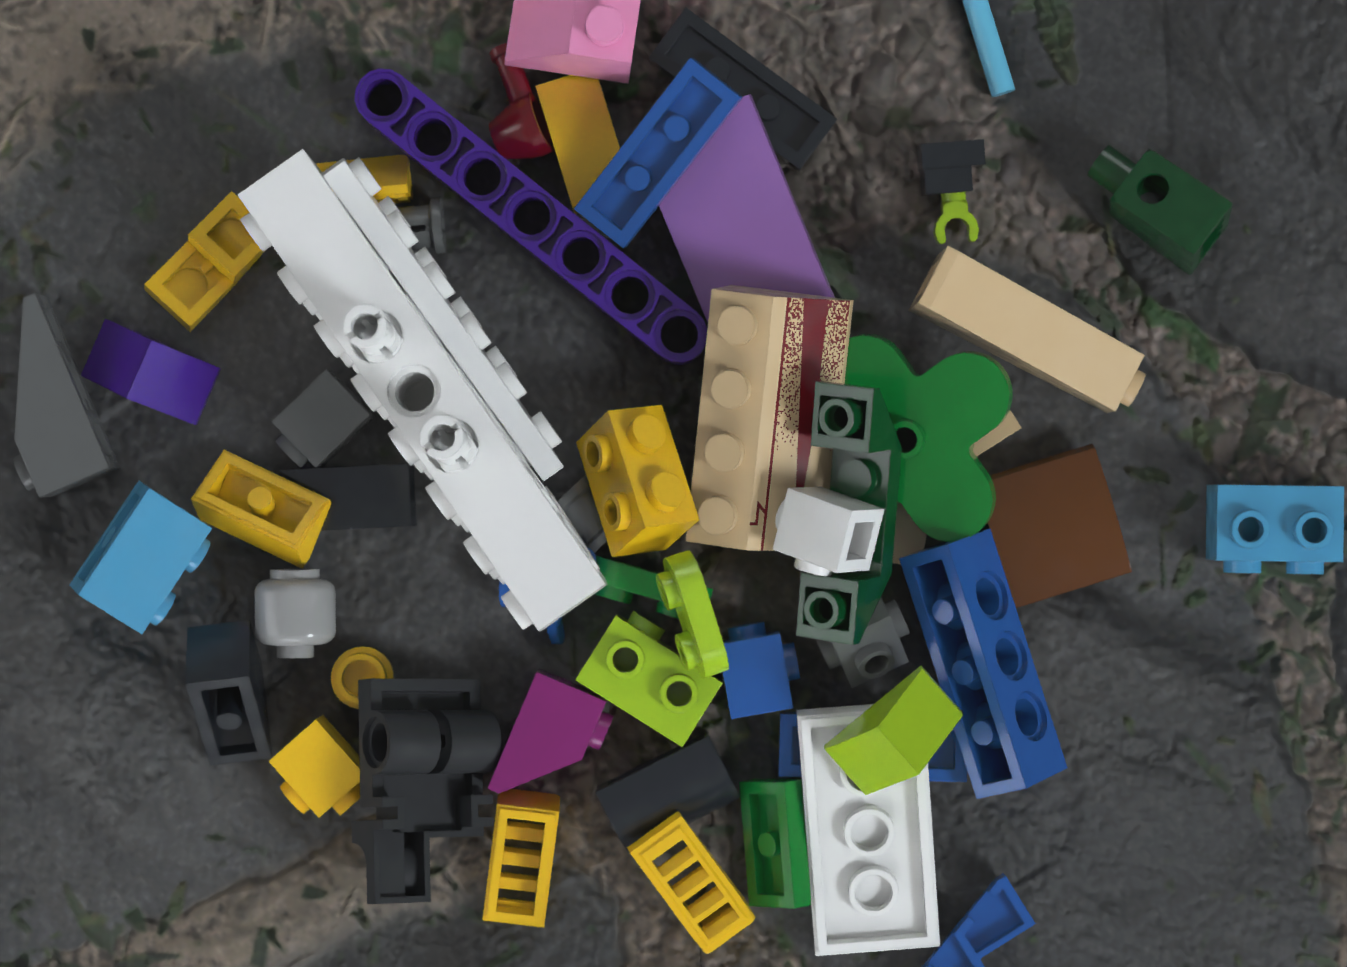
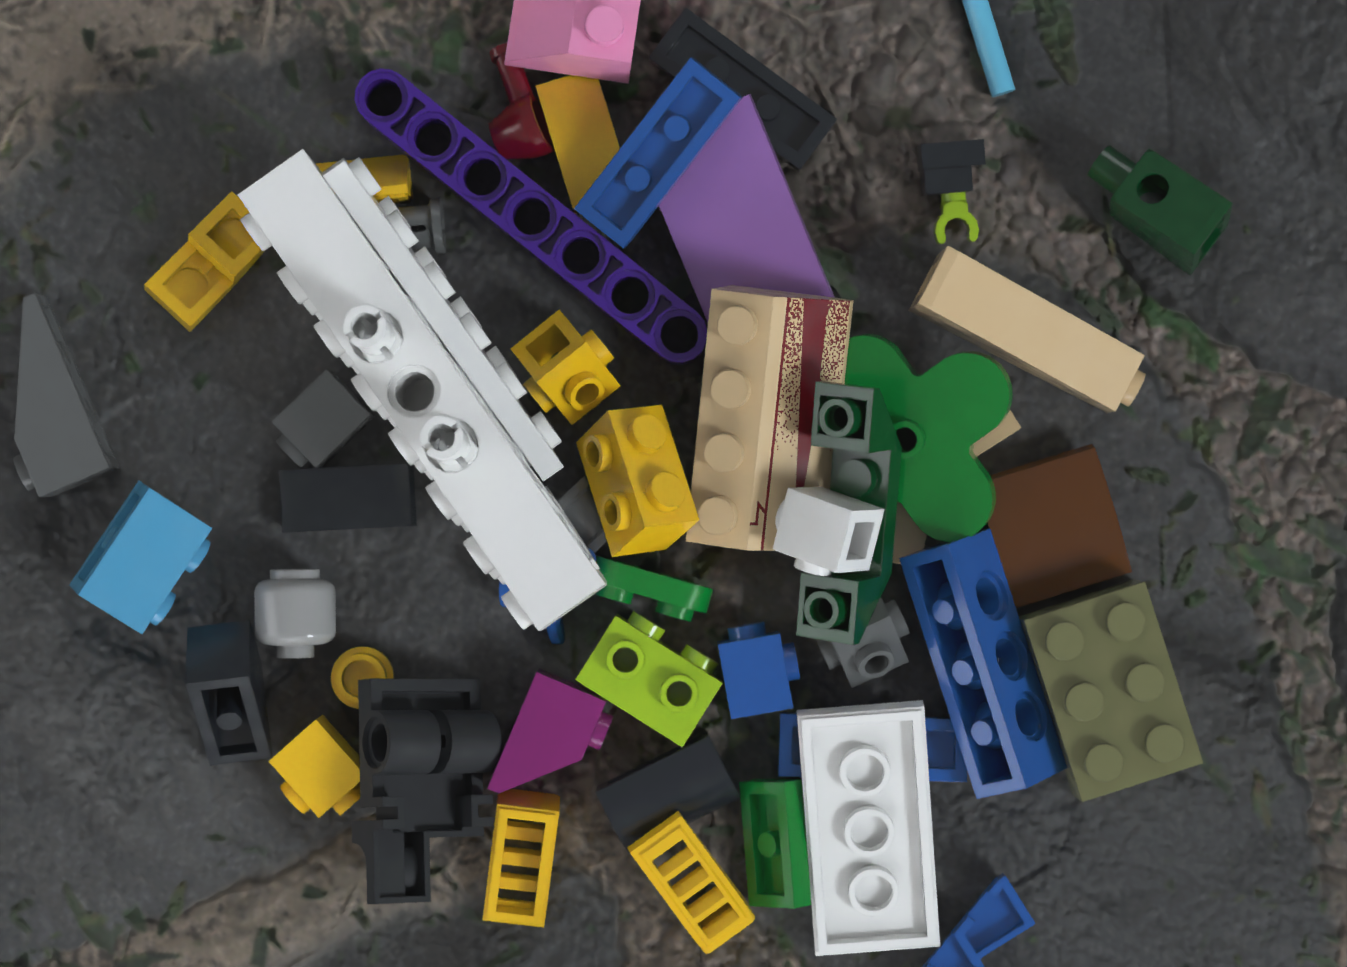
(150, 372): dark purple slope -> none
(261, 508): yellow slope -> none
(573, 378): none -> yellow brick
(684, 589): lime plate -> none
(896, 734): lime slope -> none
(1110, 690): none -> olive brick
(1274, 525): dark azure brick -> none

